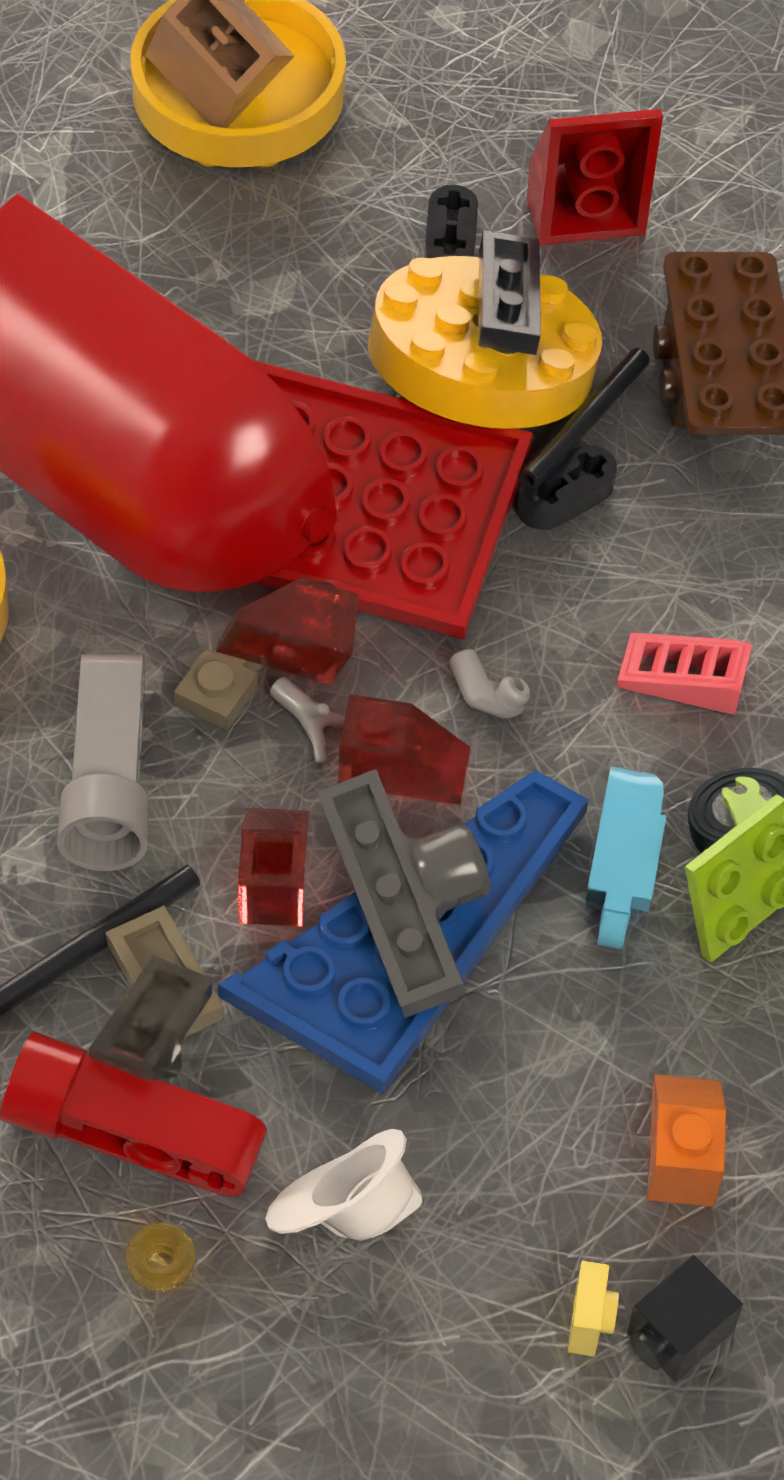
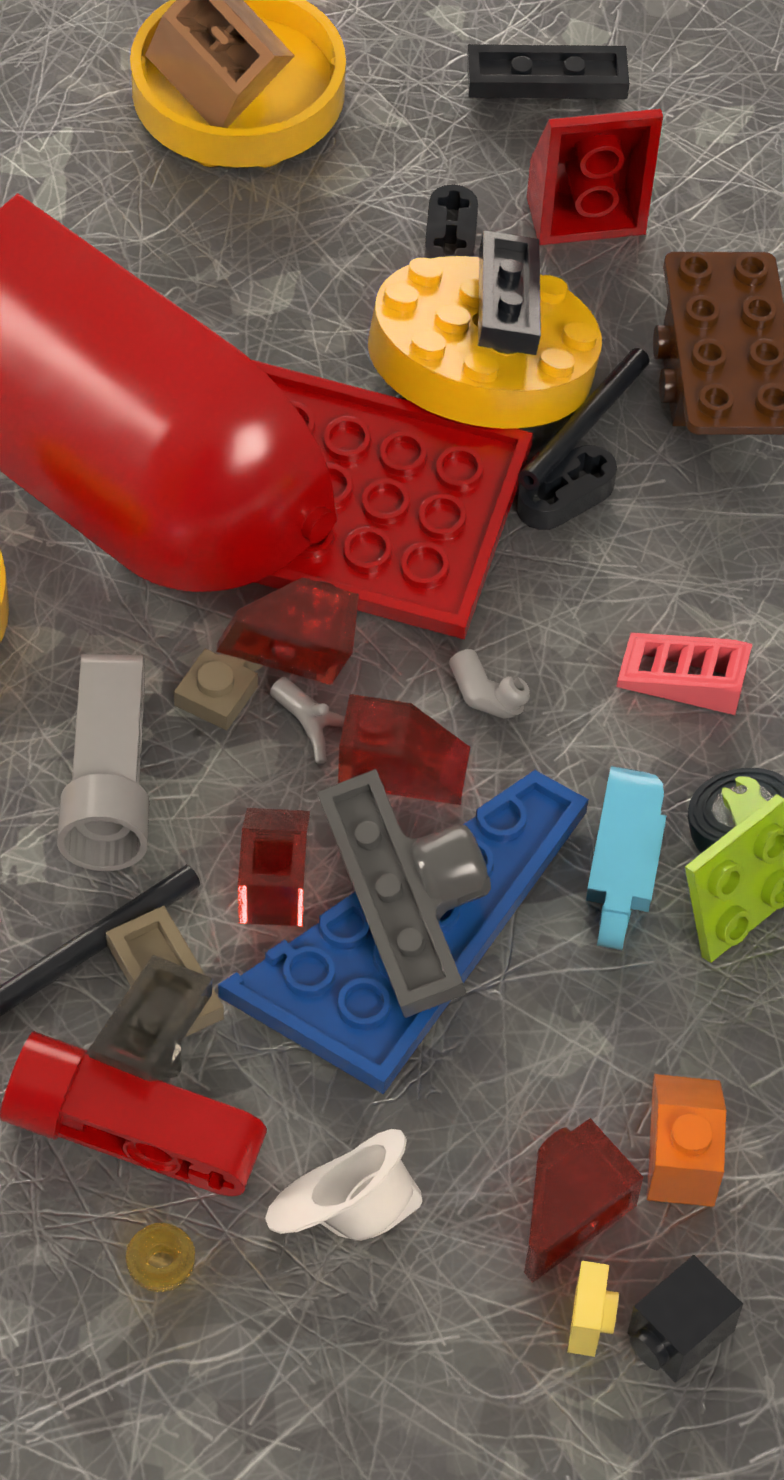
(547, 71): none -> black plate
(576, 1194): none -> clear red slope

